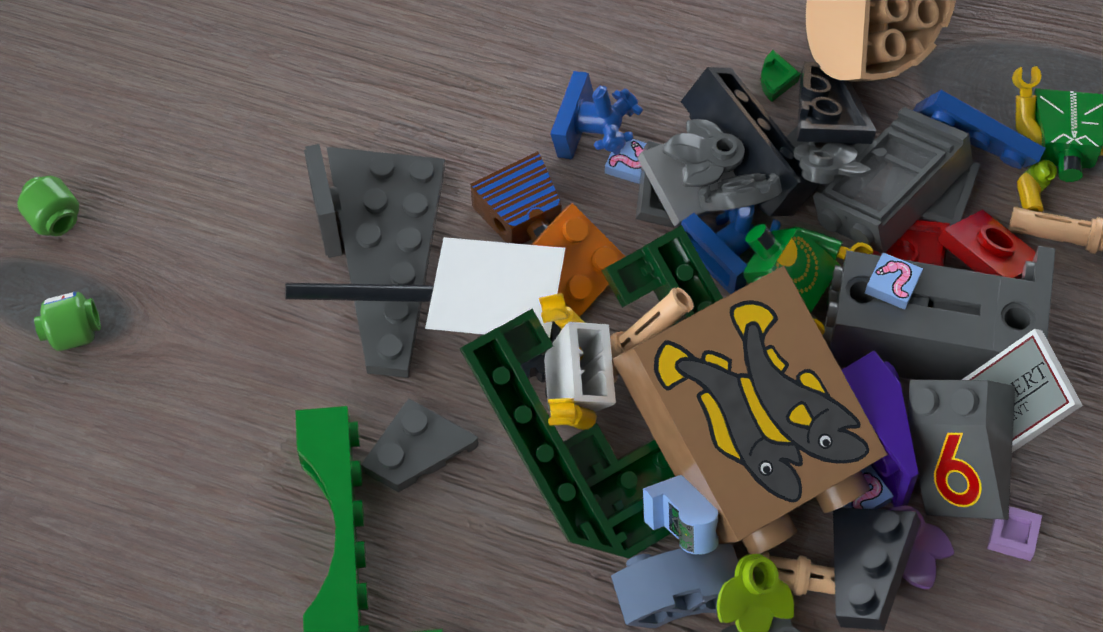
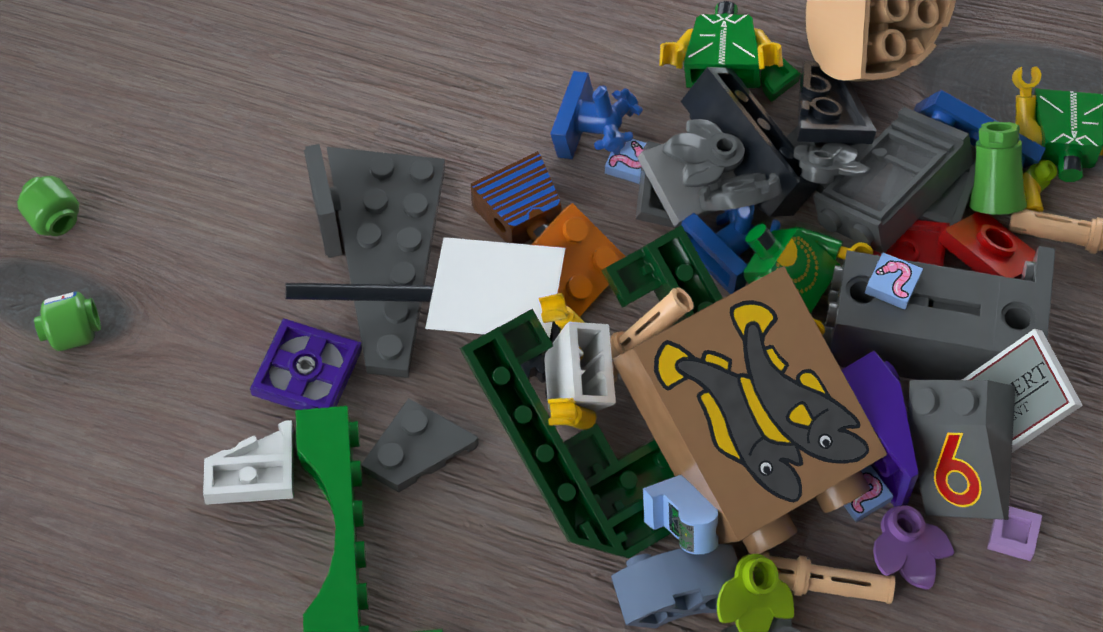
(252, 469): none -> white wing
(305, 367): none -> dark purple piece
(723, 42): none -> green torso
(870, 563): black wing -> none
(998, 170): none -> bright green plant

